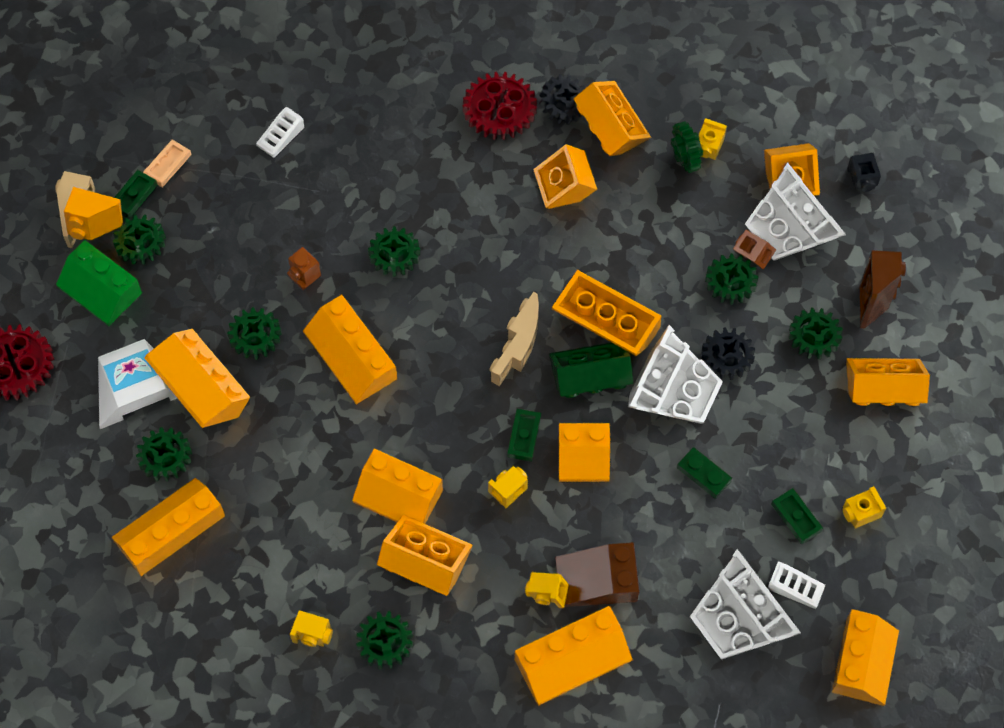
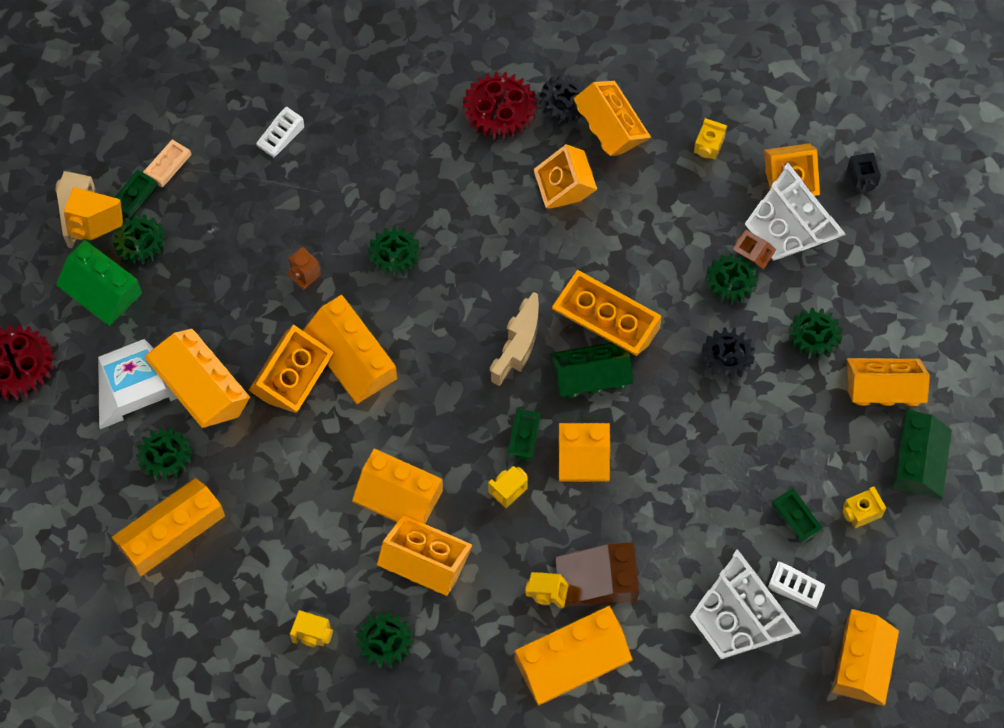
(254, 335): dark green gear -> none
(291, 370): none -> light orange slope
(675, 382): white wedge -> none
(686, 146): dark green gear -> none
(704, 472): dark green plate -> none
(879, 284): reddish brown slope -> none
(922, 455): none -> dark green slope

